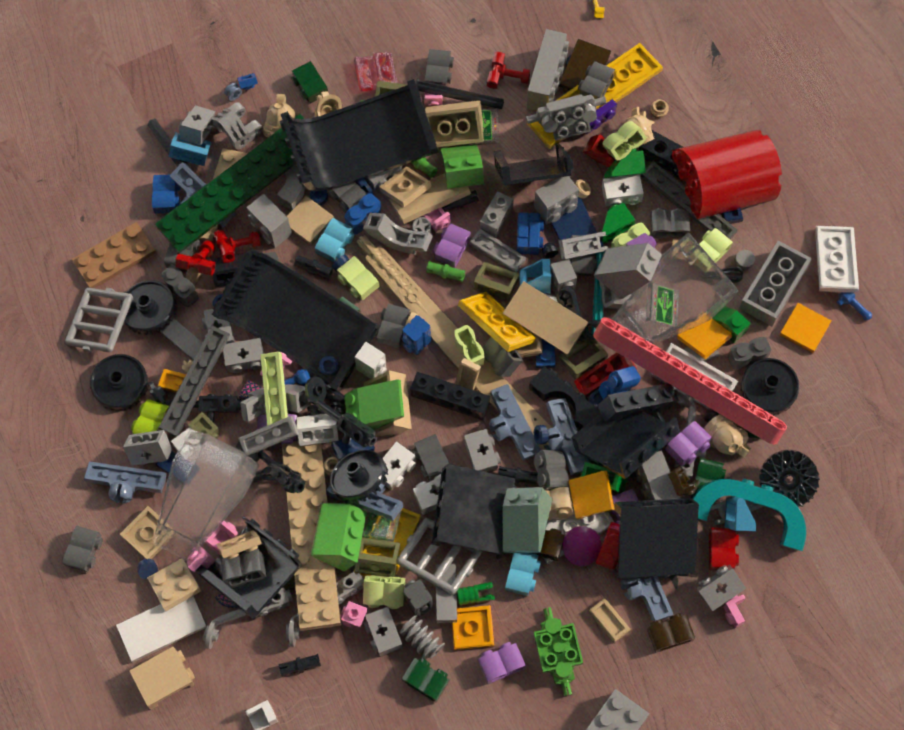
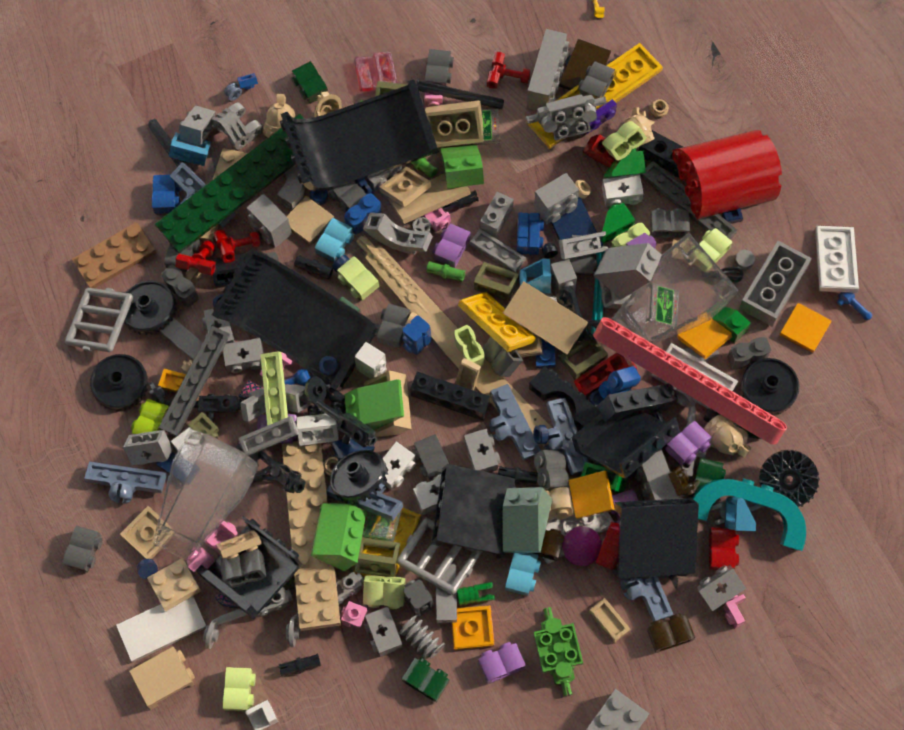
(238, 689): none -> yellowish green brick
(534, 169): black panel -> none

